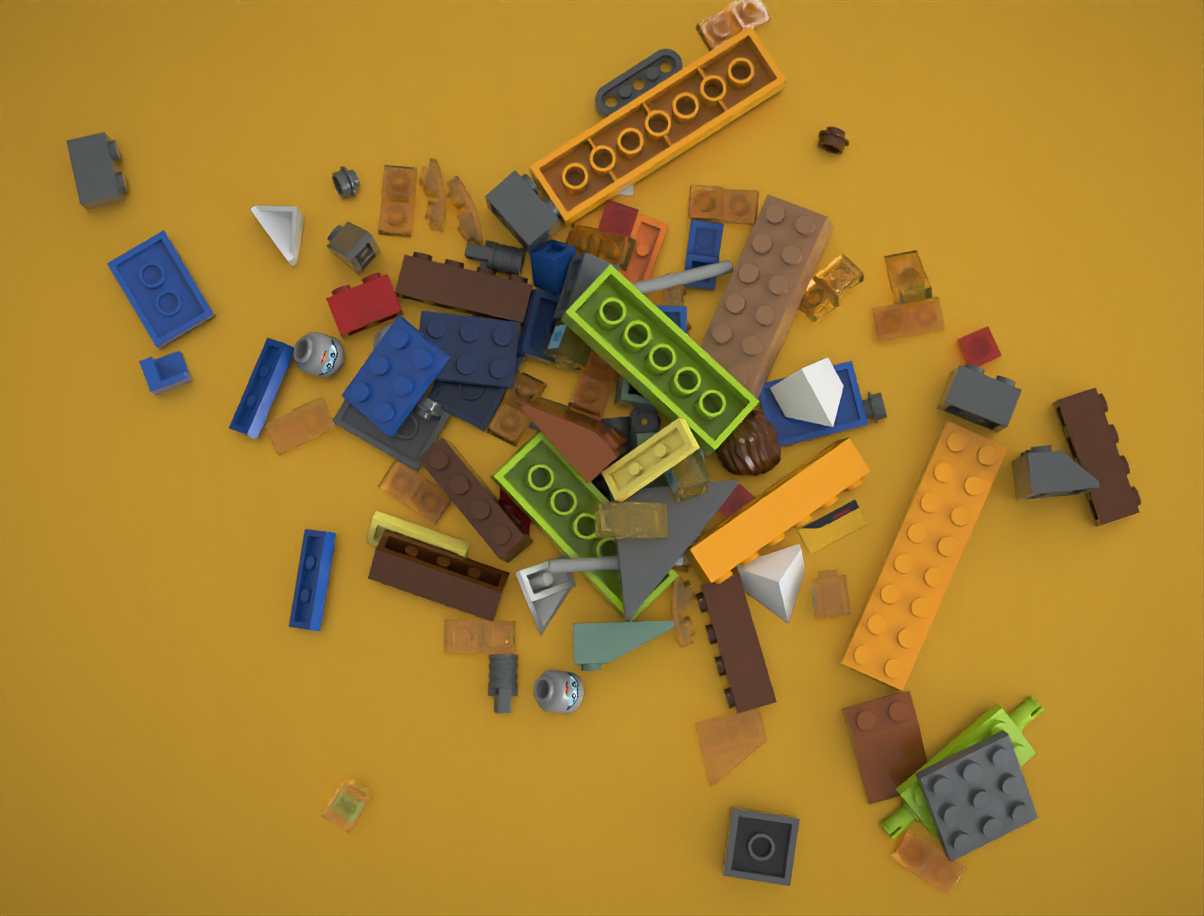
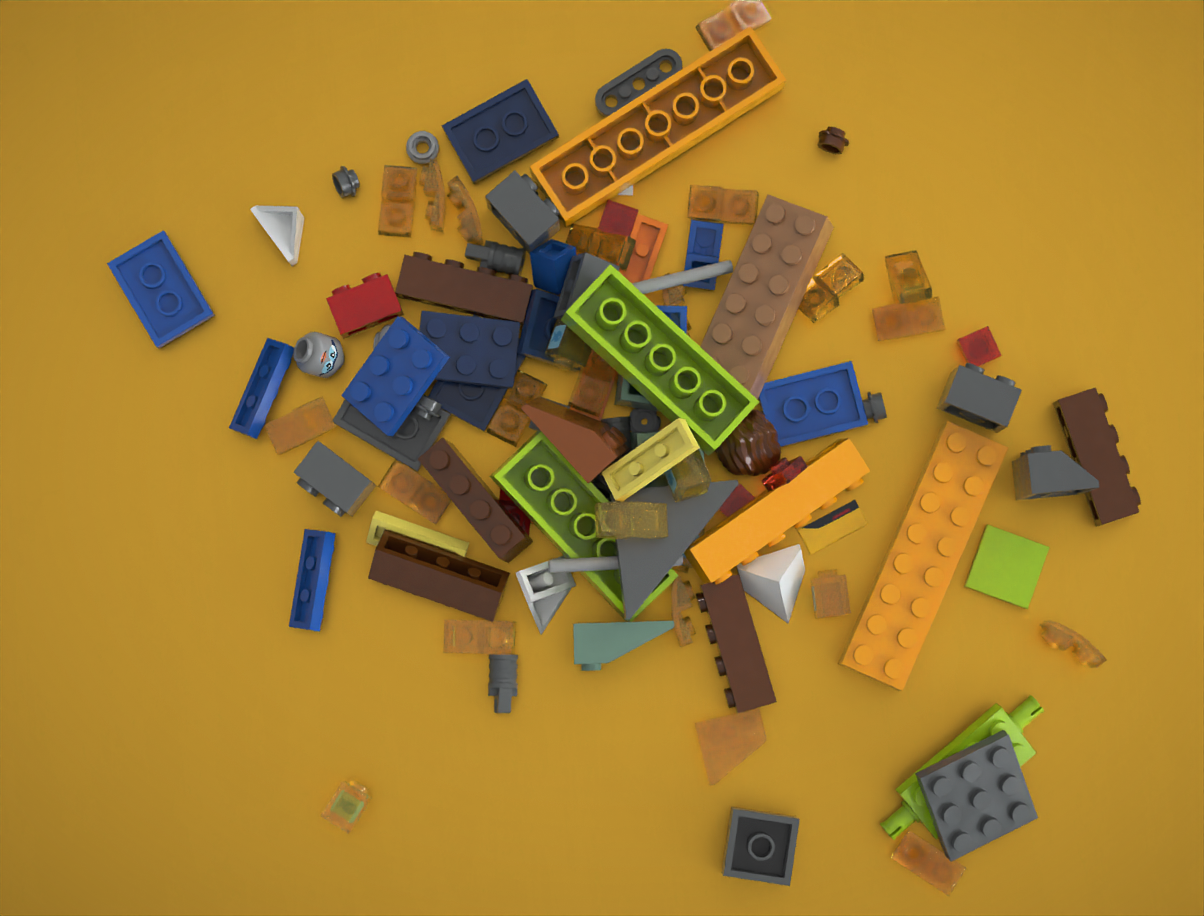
(96, 170): dark grey brick -> none
(165, 372): blue panel -> none
(333, 478): none -> dark grey brick
(353, 246): dark grey slope -> none
(422, 137): none -> light grey plate
(500, 131): none -> dark blue plate
(559, 691): light grey head -> none
(783, 472): none -> clear red plate
(810, 393): white slope -> none
(885, 743): dark orange slope -> none
(1006, 566): none -> lime tile
(1063, 637): none -> clear yellow slope

